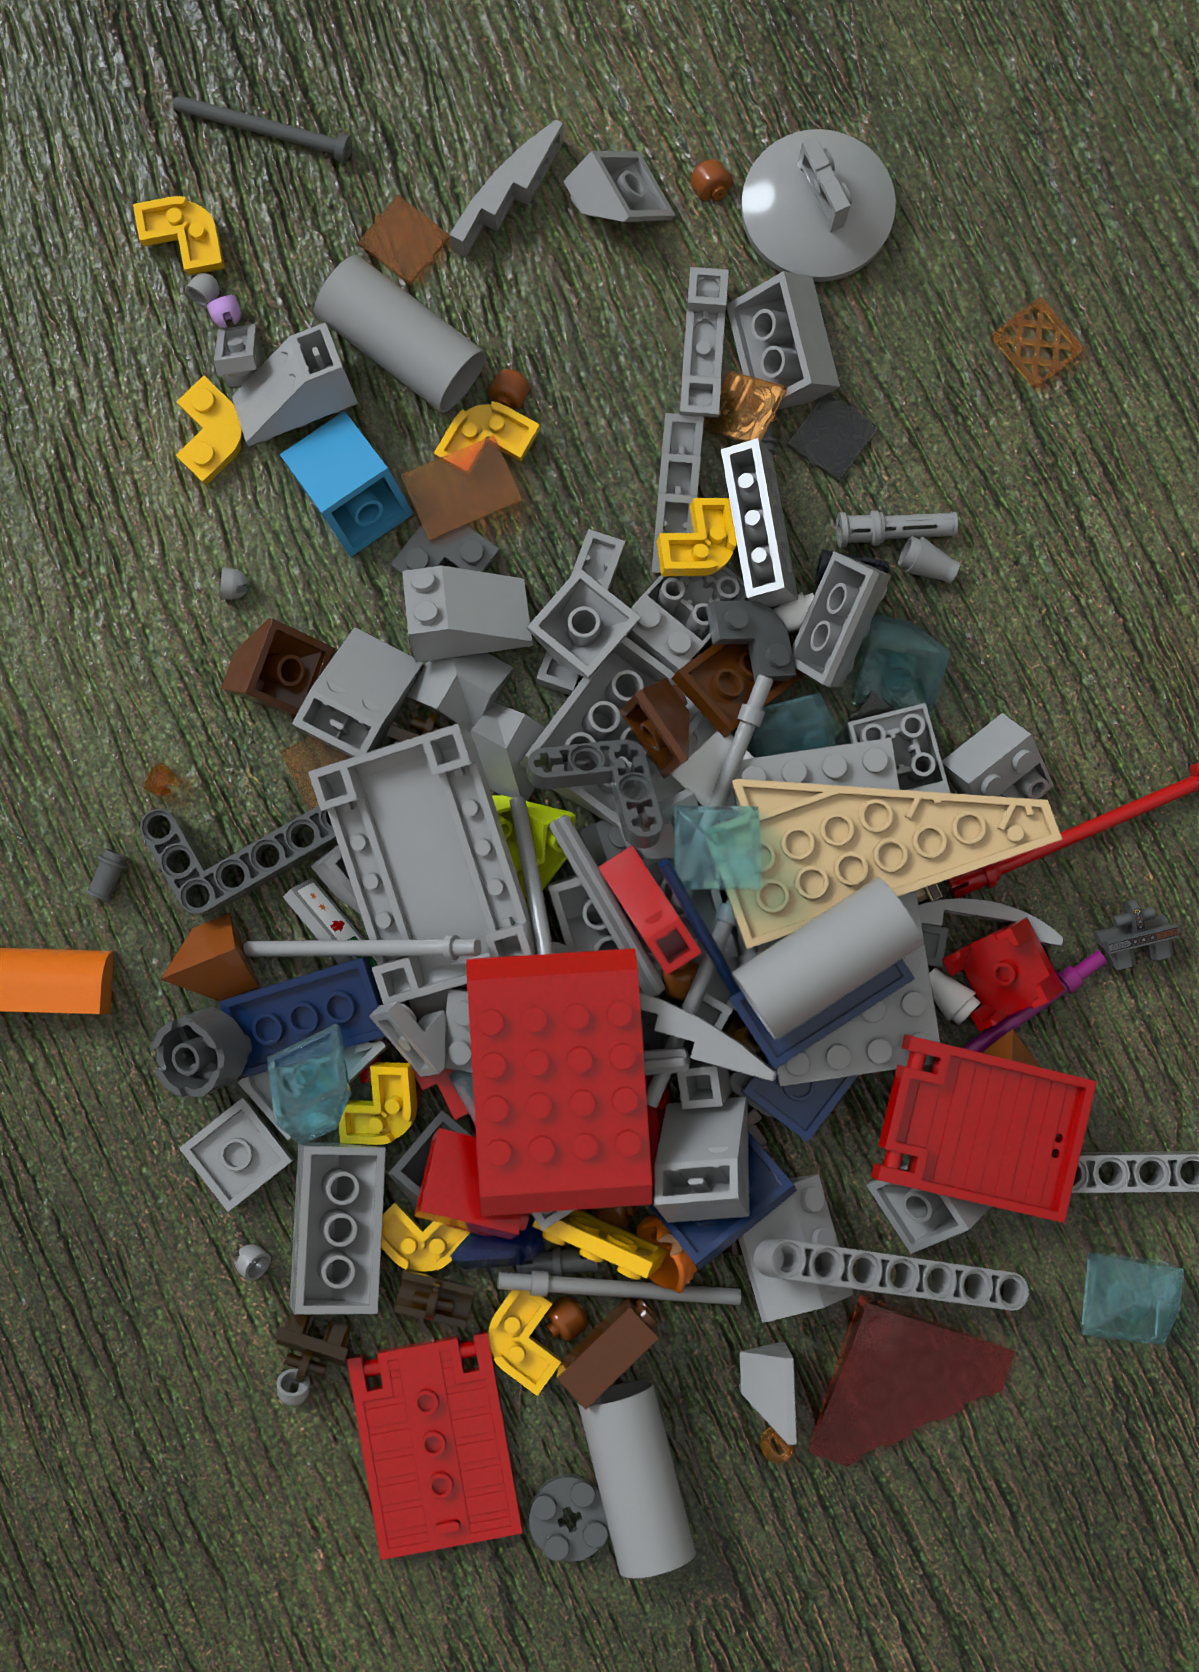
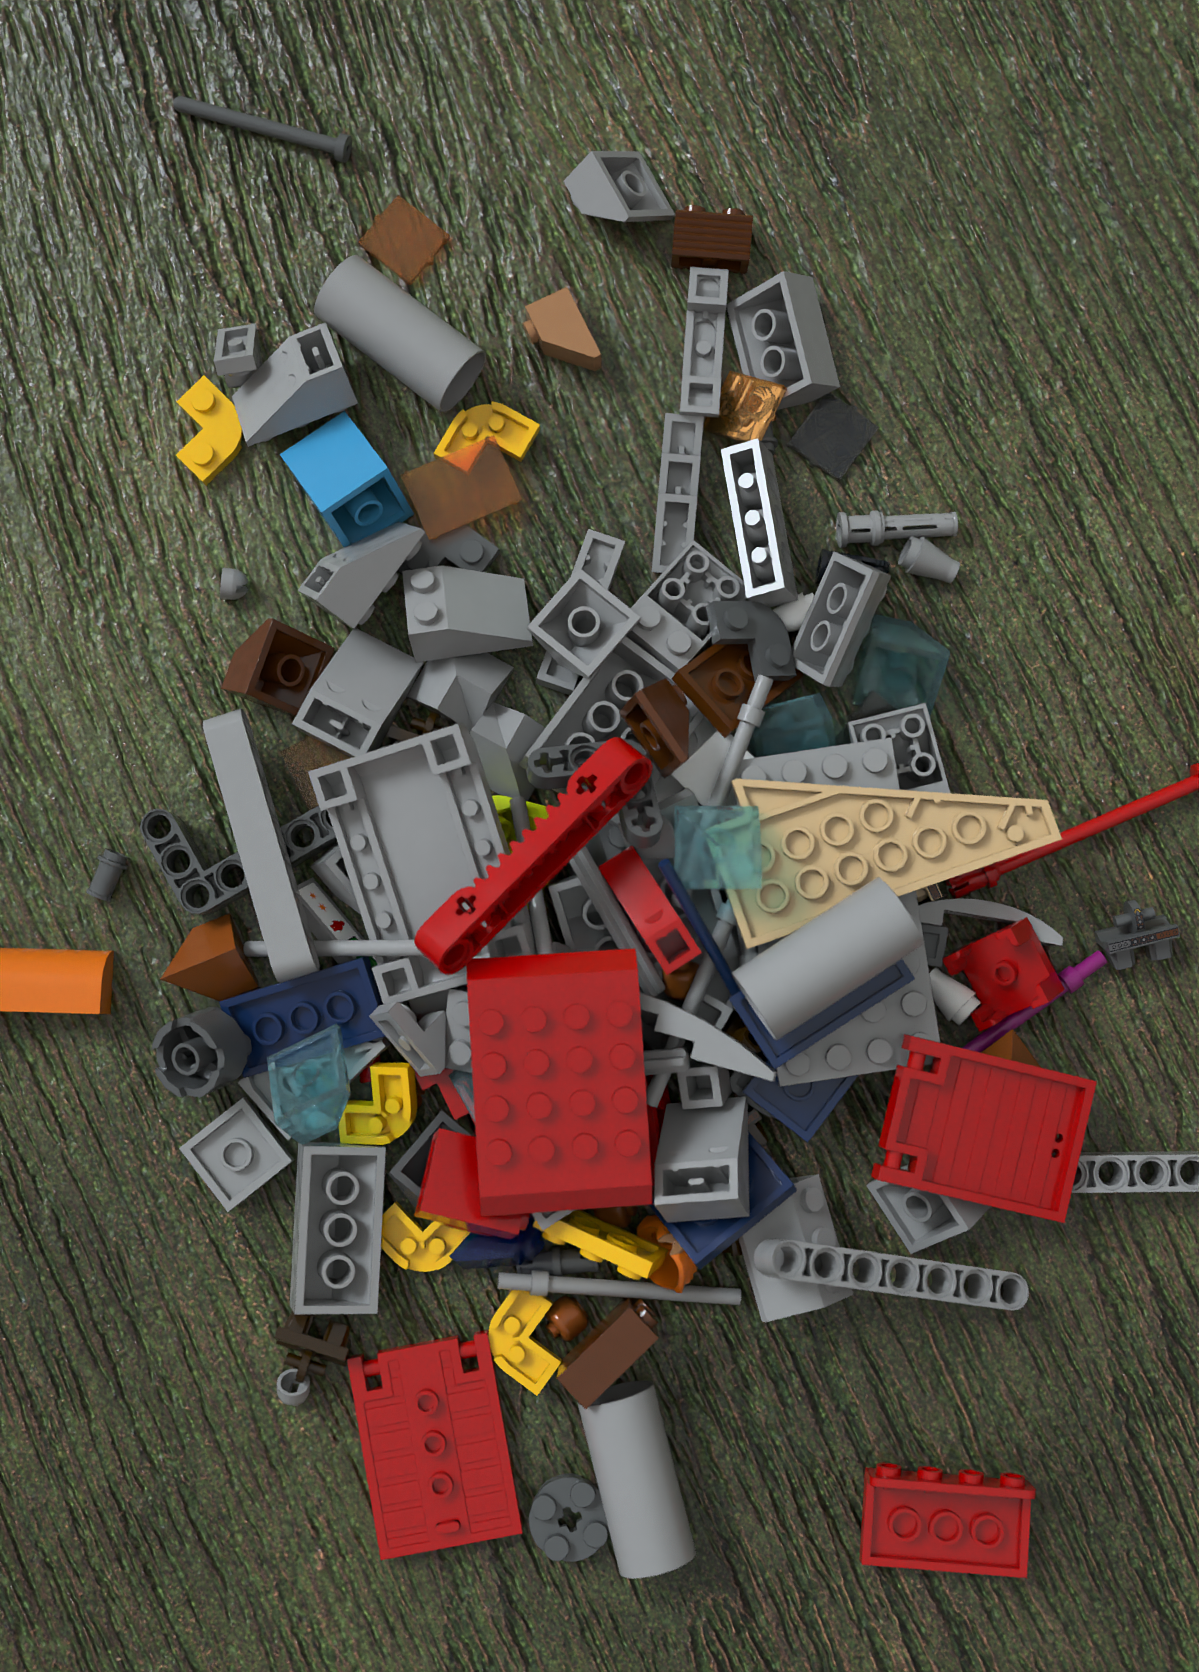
(158, 780): clear orange hinge -> none
(184, 221): yellow plate -> none
(203, 289): light grey hinge -> none
(224, 309): lavender hinge -> none
(252, 1262): light grey hinge -> none
(261, 846): none -> light grey beam
(354, 576): none -> light grey slope
(435, 1299): dark brown hips -> none
(456, 935): none -> red gear
(509, 388): dark orange piece -> none
(514, 179): light grey slope -> none
(561, 330): none -> medium nougat slope
(706, 548): yellow plate -> none
(711, 180): dark orange piece -> none
(712, 239): none -> reddish brown brick
(769, 1386): light grey slope -> none
(769, 1452): clear orange hinge -> none
(818, 204): light grey bracket -> none
(899, 1376): clear red slope -> none
(946, 1520): none -> red bracket
(999, 763): light grey slope -> none
(1017, 360): clear orange window -> none
(1131, 1298): clear light blue slope -> none

